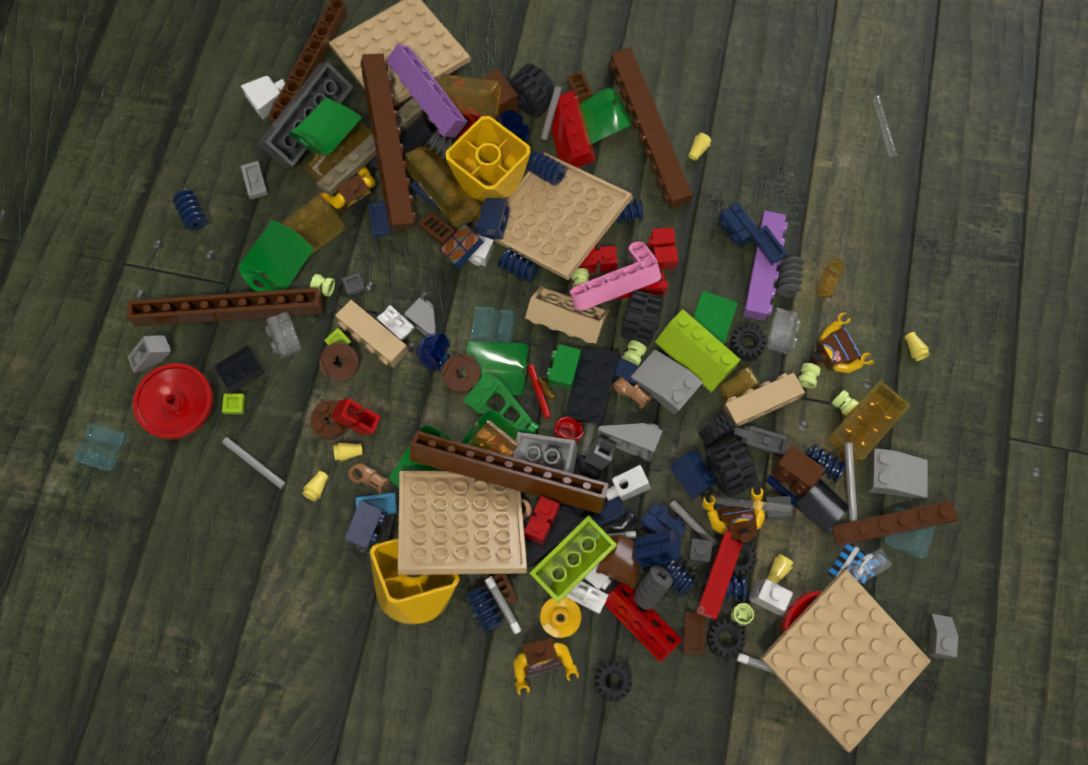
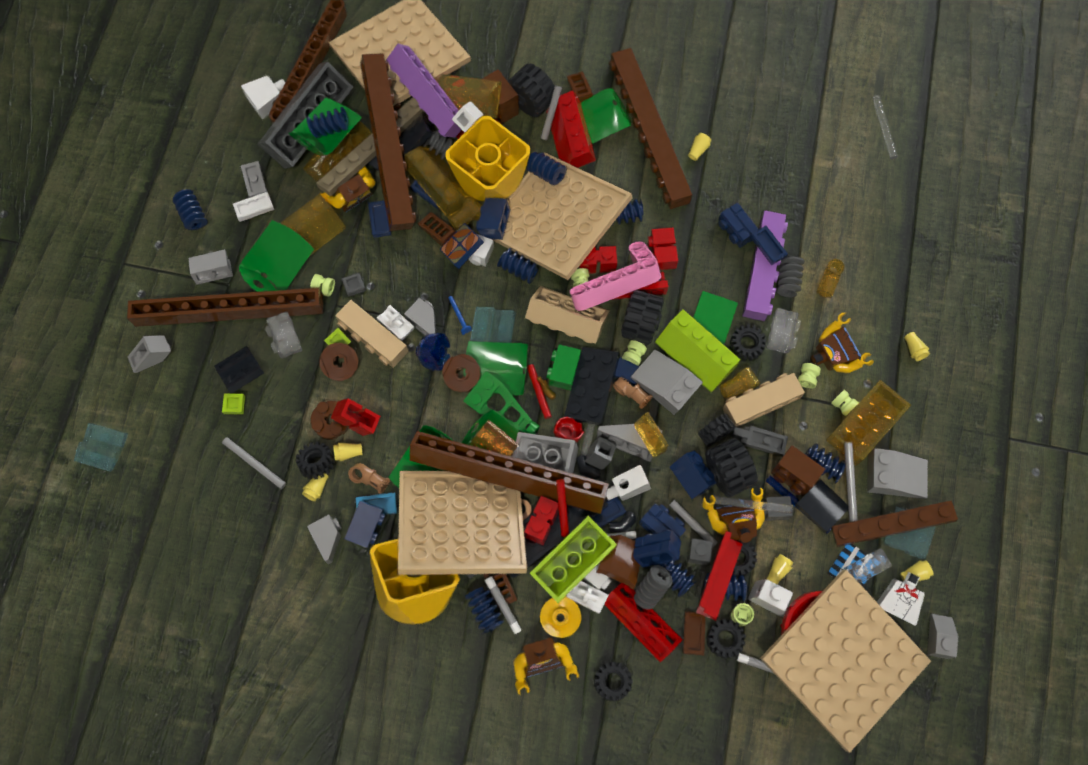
(173, 401): red dish -> none
(210, 267): none -> light grey hinge
(253, 206): none -> white plate
(316, 469): none -> black tyre
(326, 536): none -> light grey slope
(328, 124): none -> dark blue piece
(465, 329): none -> blue piece
(467, 116): none -> white brick
(512, 122): clear blue cylinder -> none
(562, 507): none -> red bar
(651, 435): none -> clear yellow slope
(903, 599): none -> white torso
(921, 569): none -> light yellow cone

